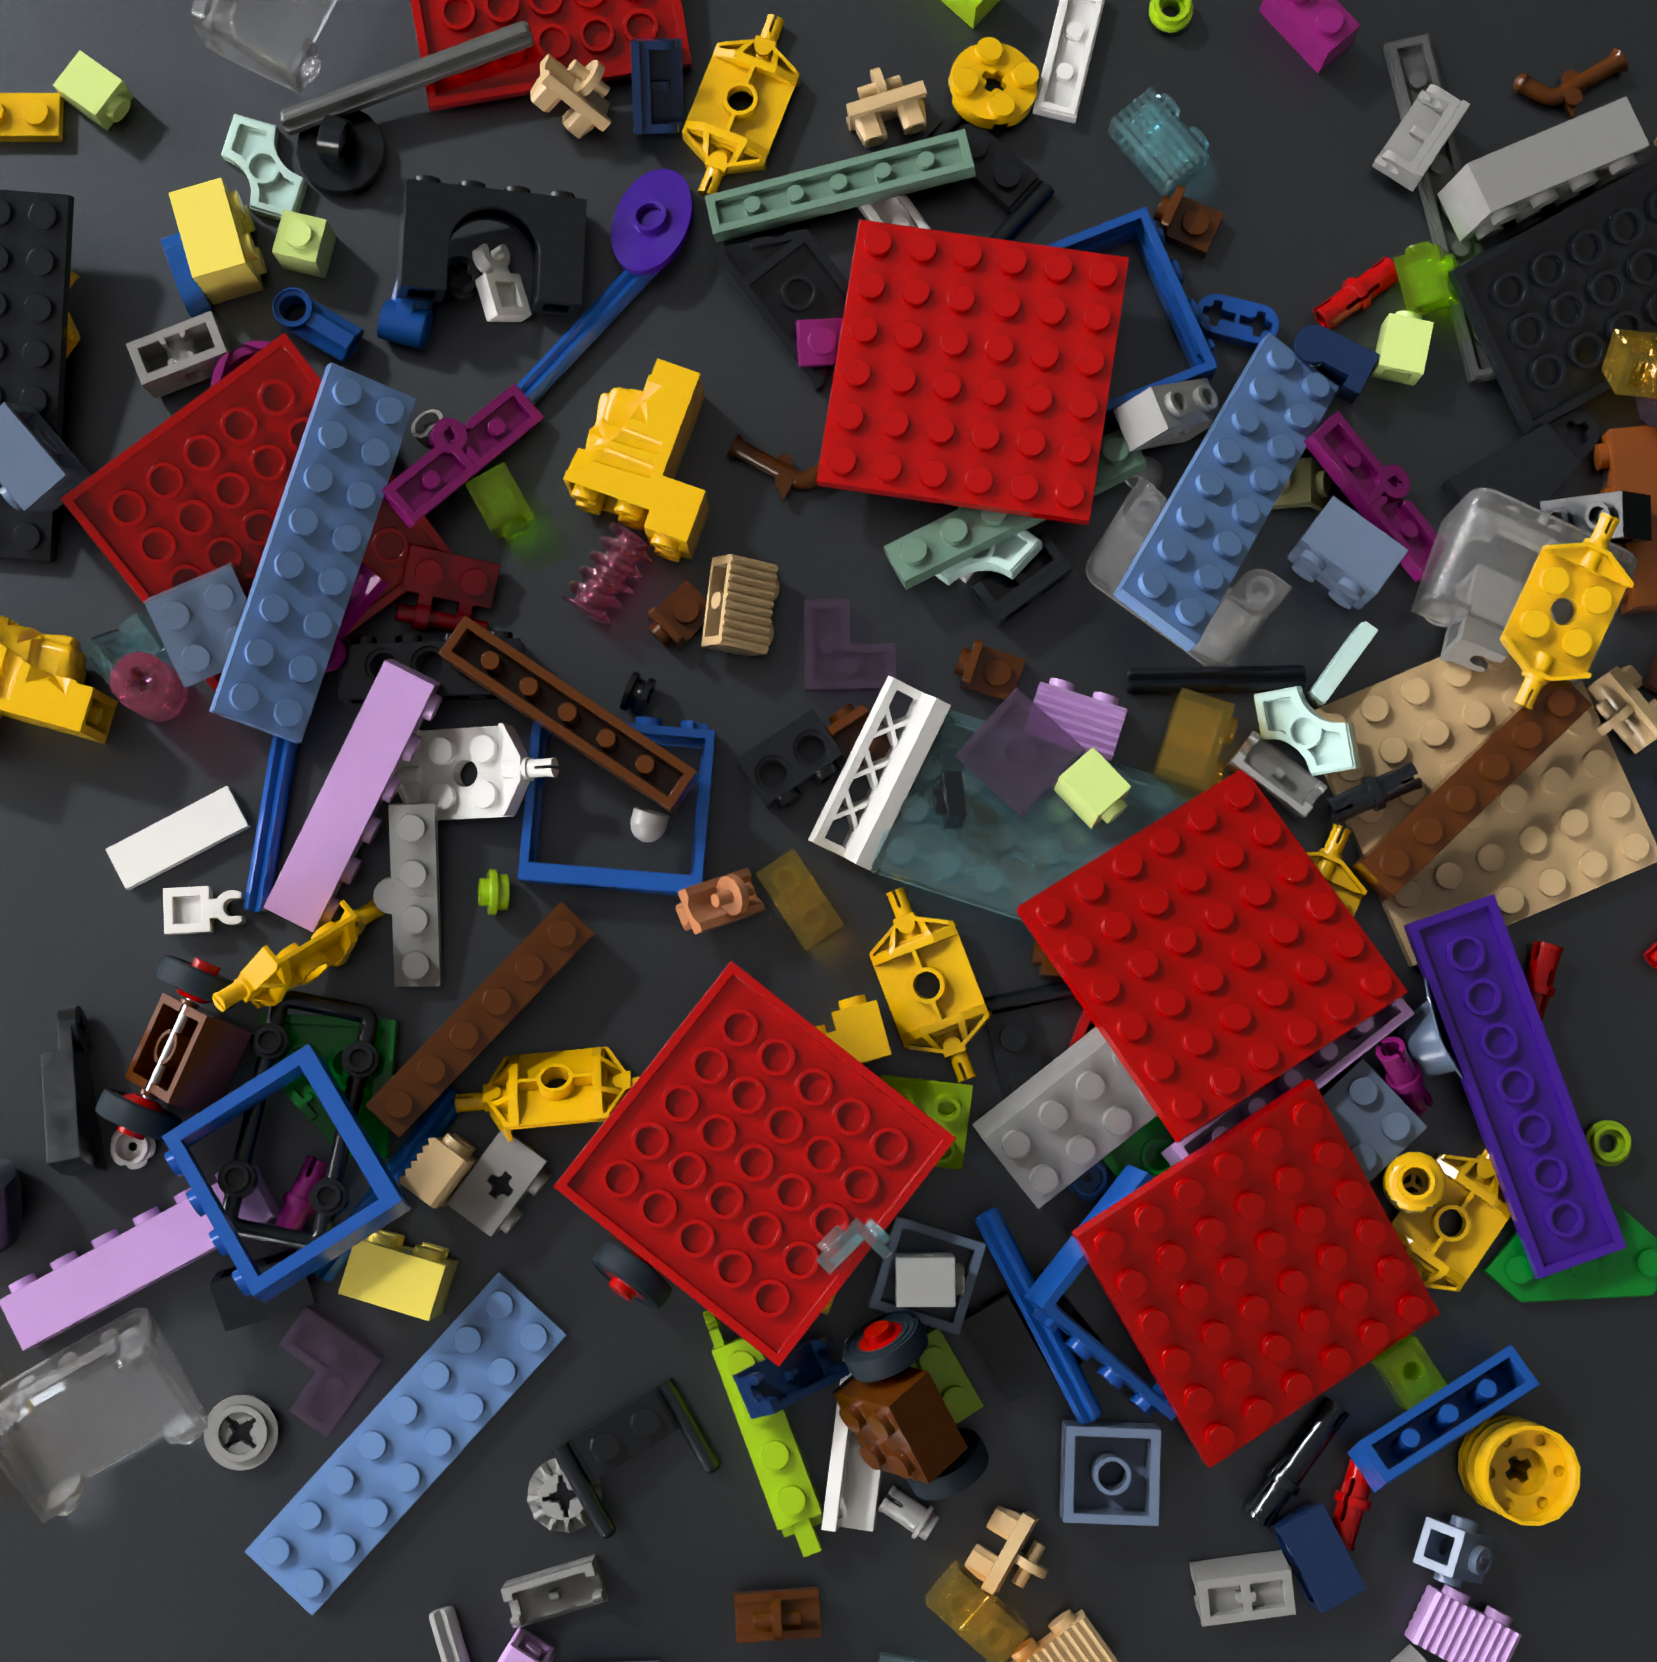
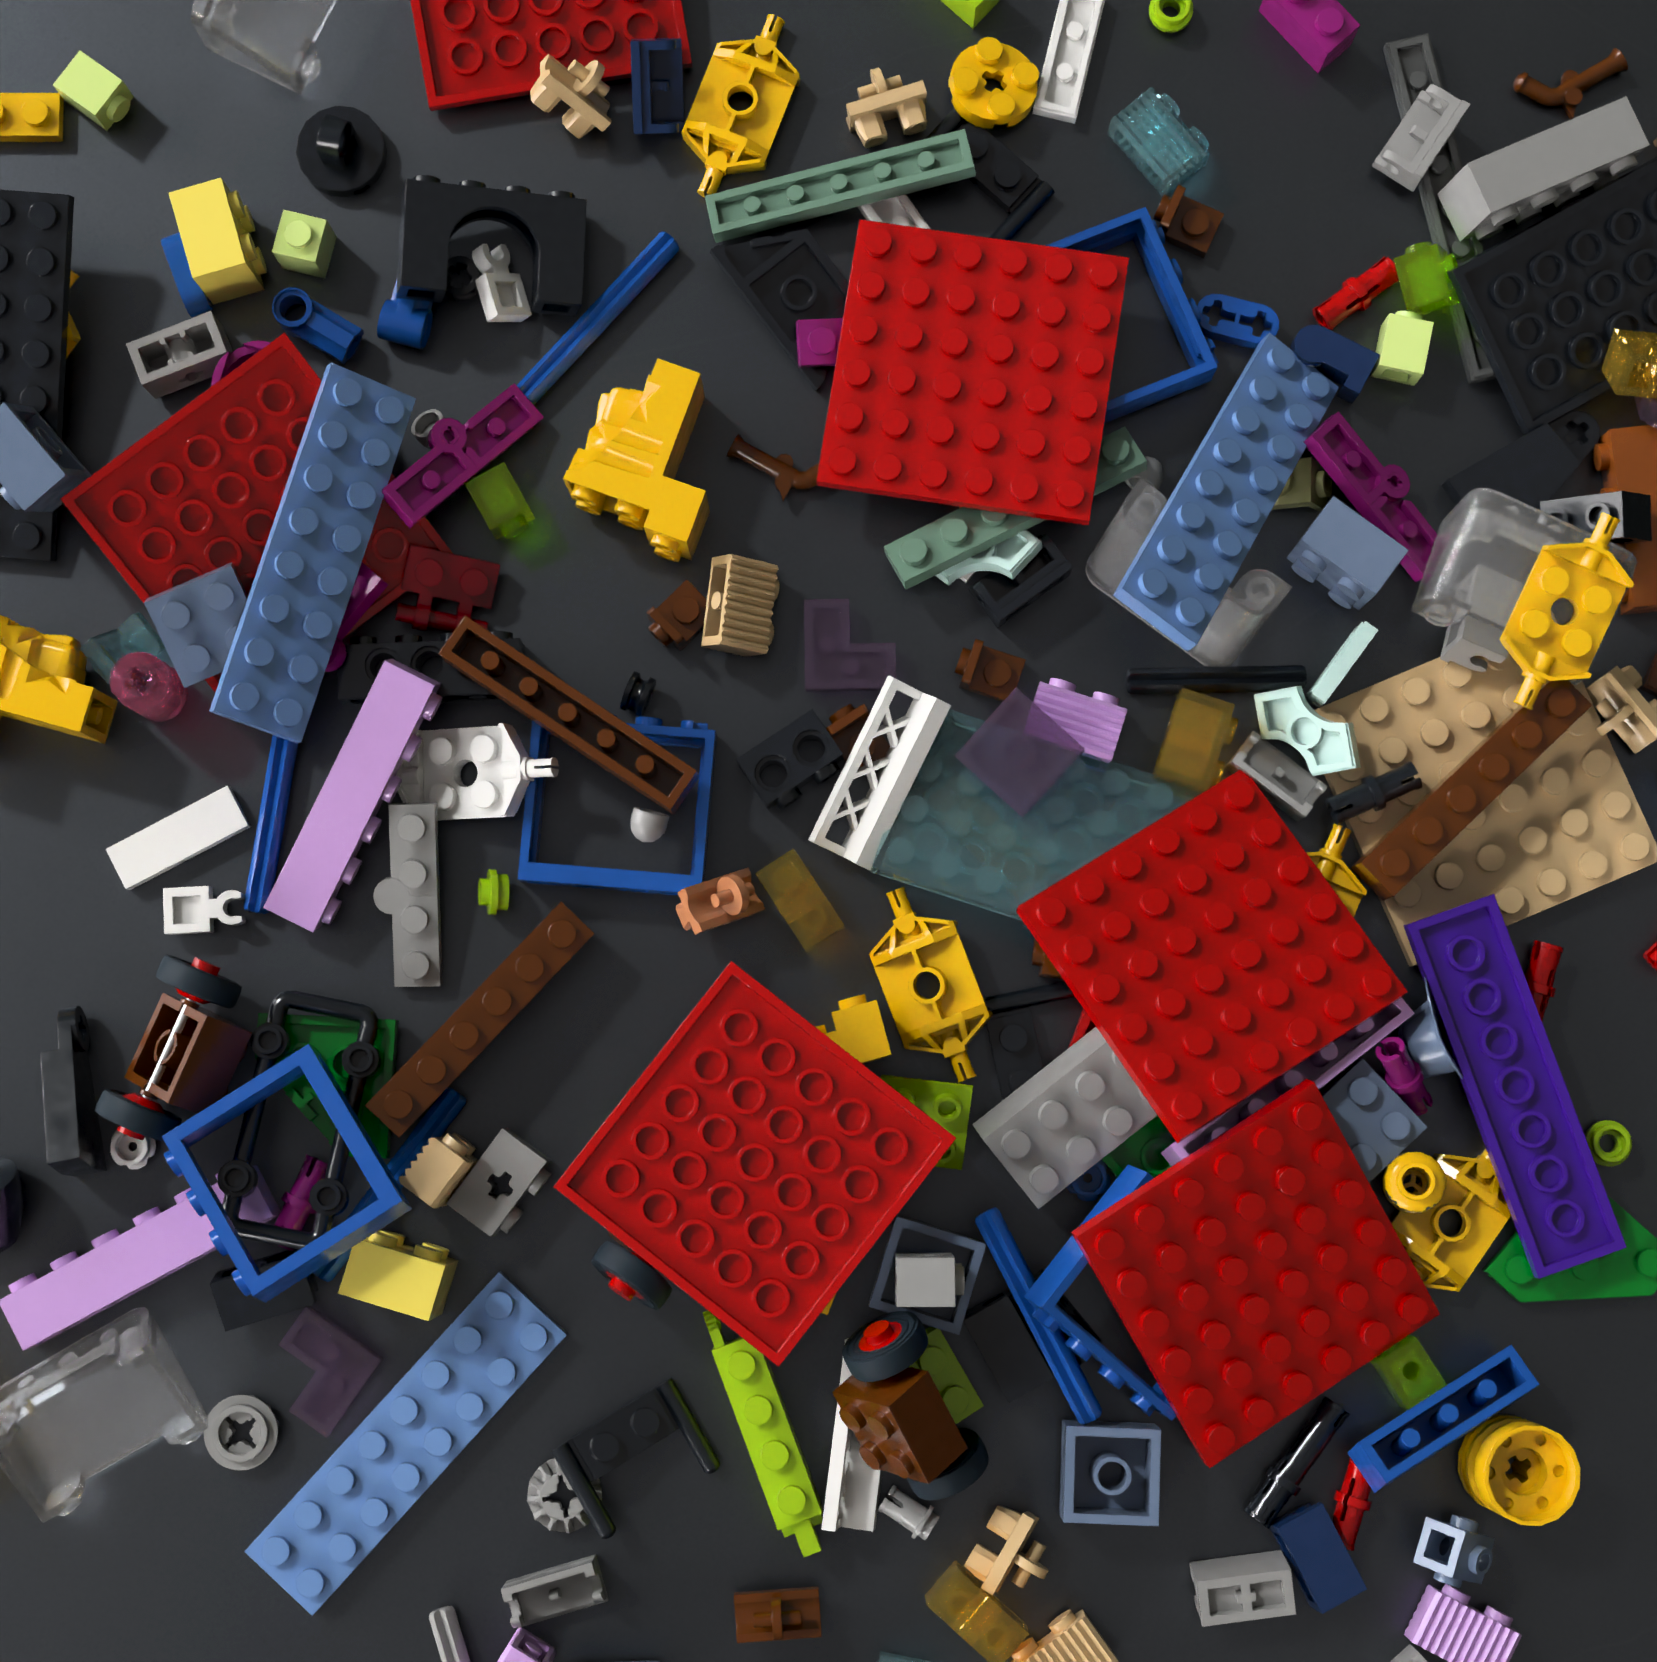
(254, 149): light aqua tile -> none
(271, 976): yellow plate -> none
(408, 77): dark grey axle -> none
(521, 1100): yellow plate -> none
(610, 573): clear pink piece -> none
(652, 222): dark purple piece -> none
(803, 1372): dark blue hinge -> none
(840, 1244): clear light blue bracket -> none
(950, 800): black plate -> none
(1093, 789): yellowish green brick -> none
(1167, 414): light grey brick -> none

